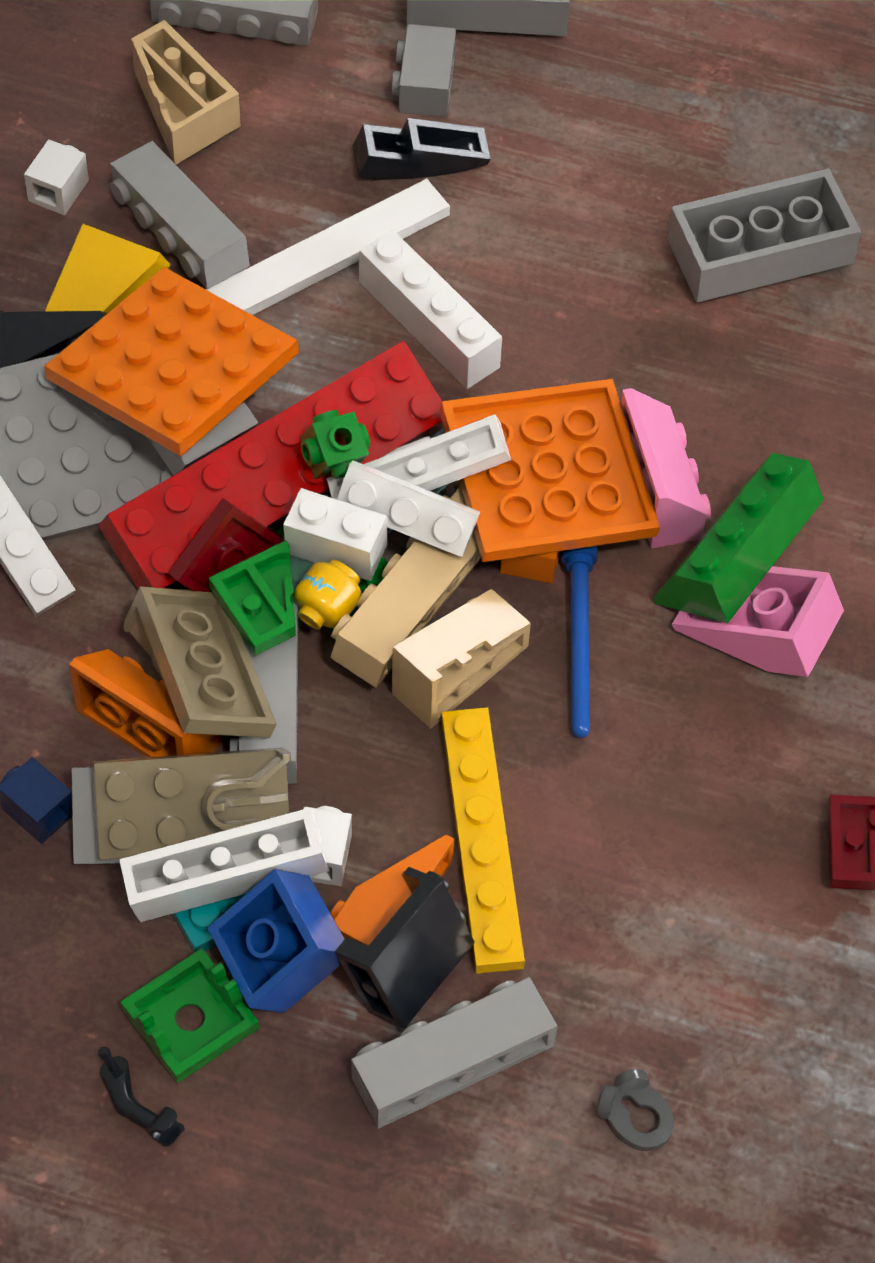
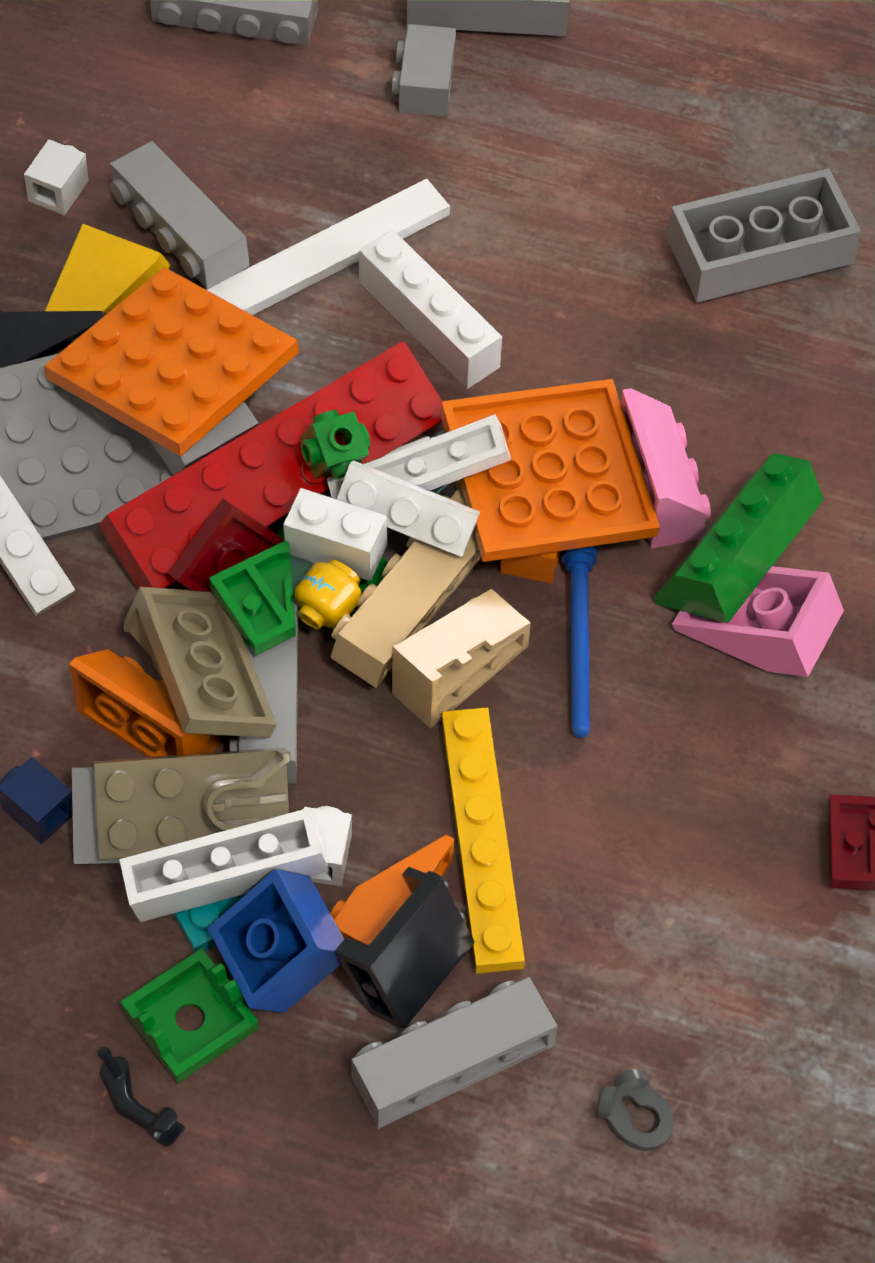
(183, 92): tan wedge -> none
(419, 150): black slope -> none

